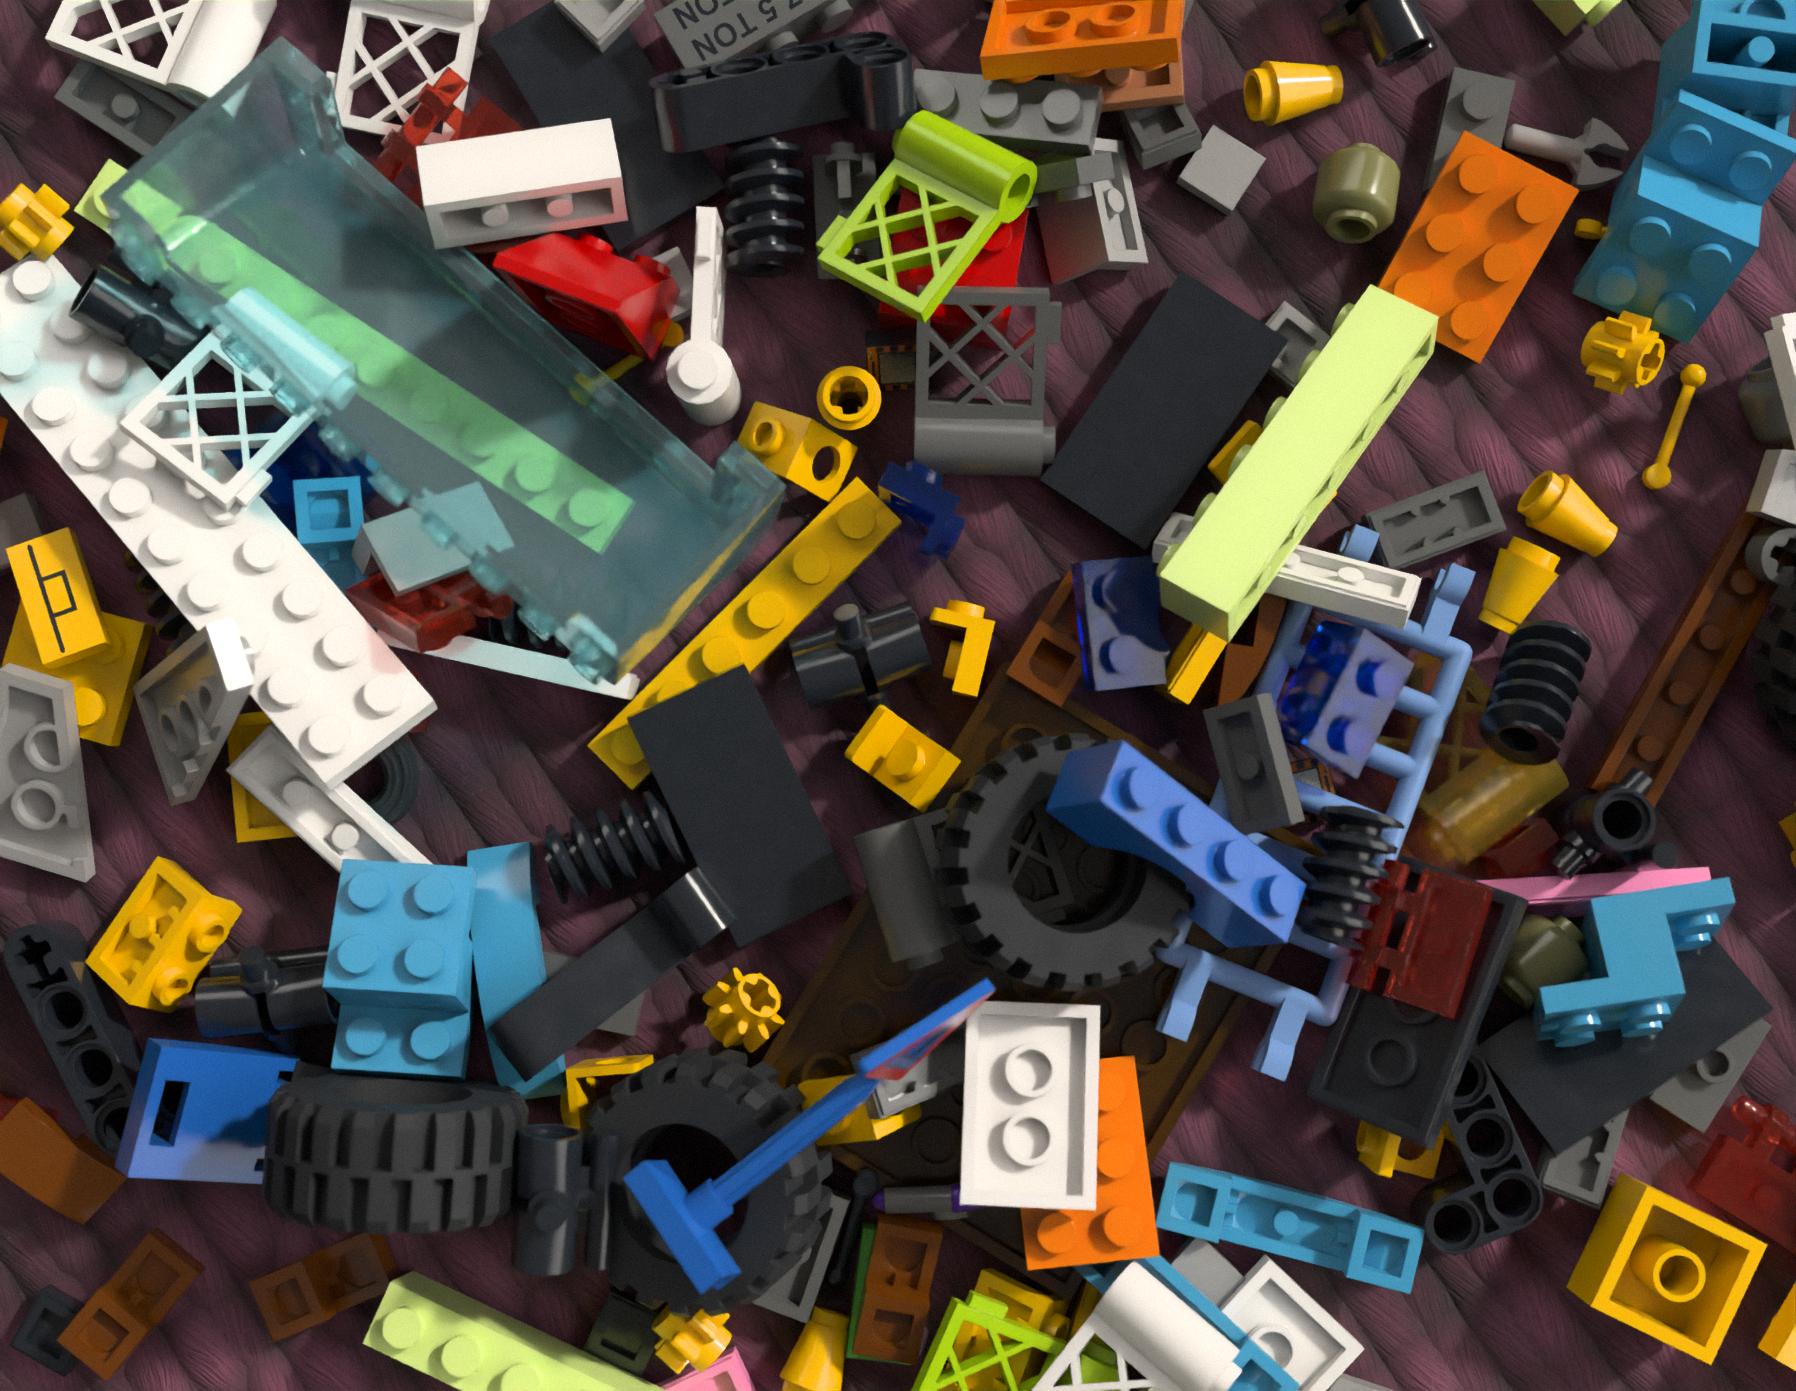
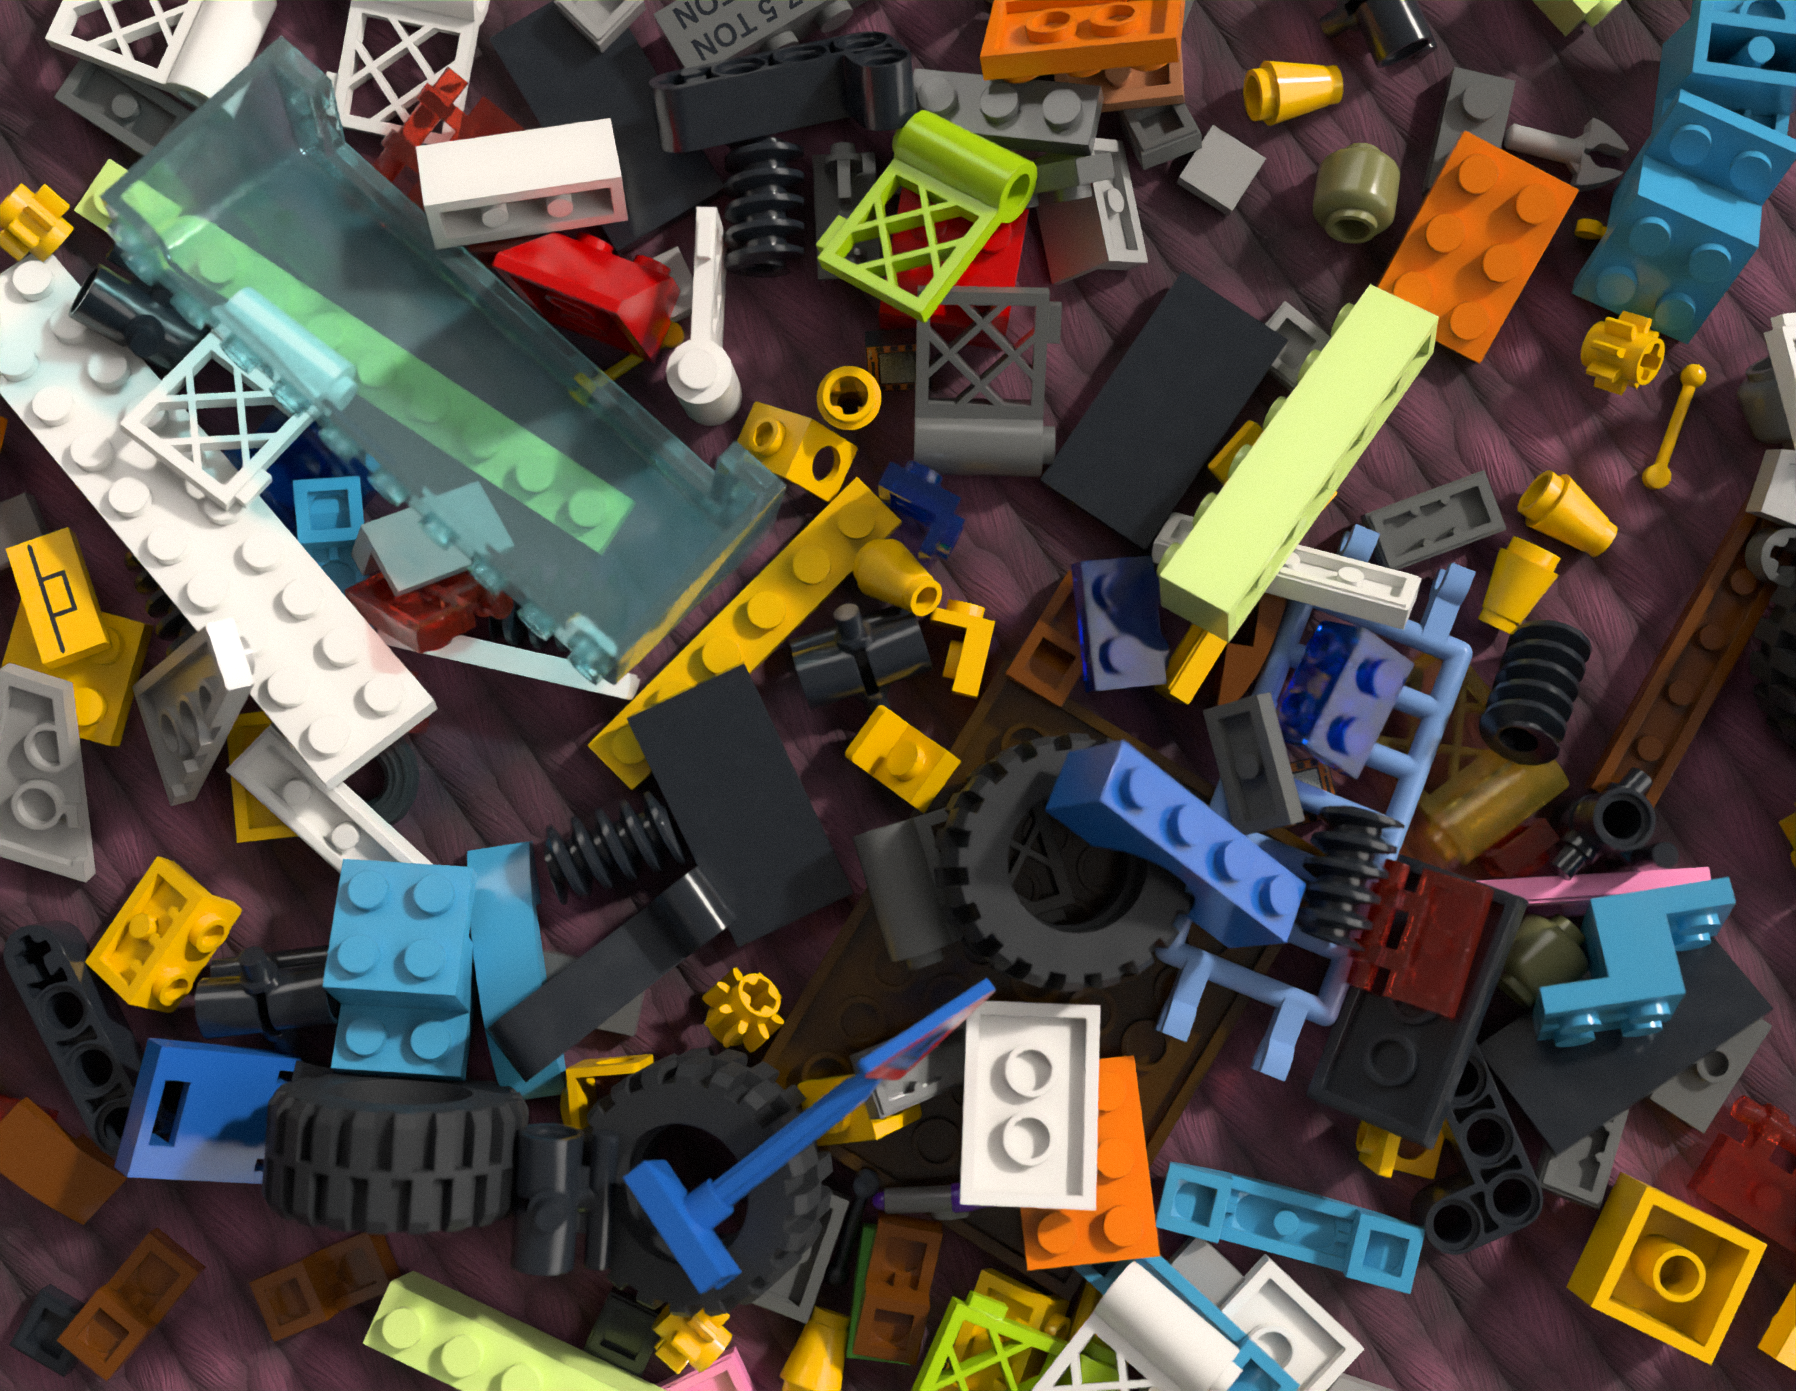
(895, 576): none -> yellow cone

